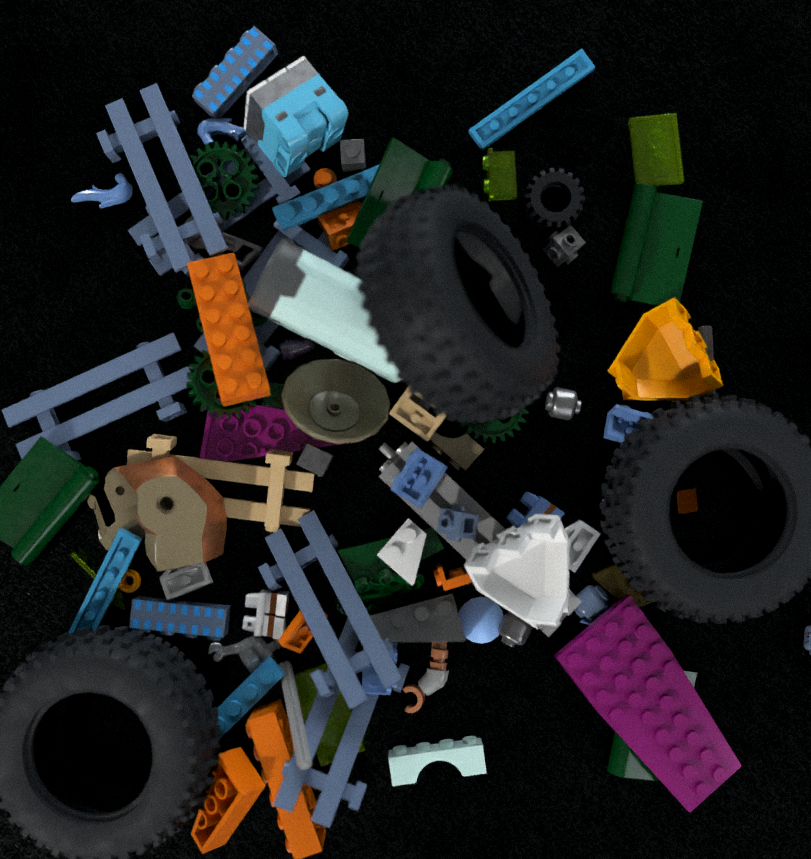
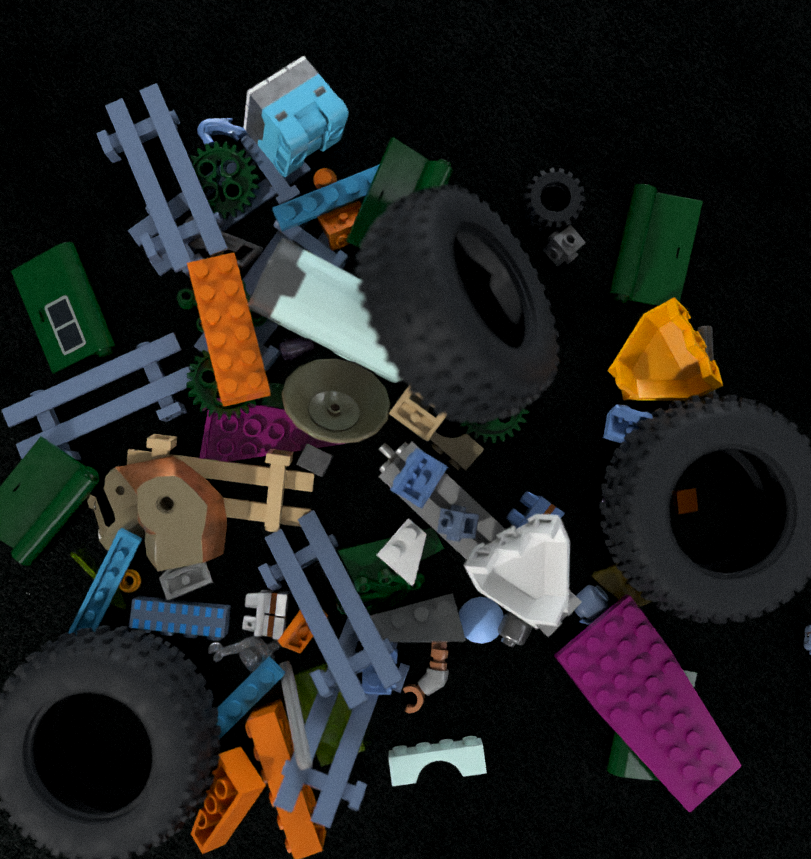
(63, 307): none -> dark green door
(114, 196): medium blue piece -> none
(235, 73): sand blue brick -> none
(353, 155): flat silver brick -> none
(456, 577): orange bracket -> none
(500, 175): clear neon green bracket -> none
(531, 99): dark azure plate -> none
(562, 403): flat silver head -> none
(581, 541): white wing -> none
(656, 150): clear neon green tile -> none

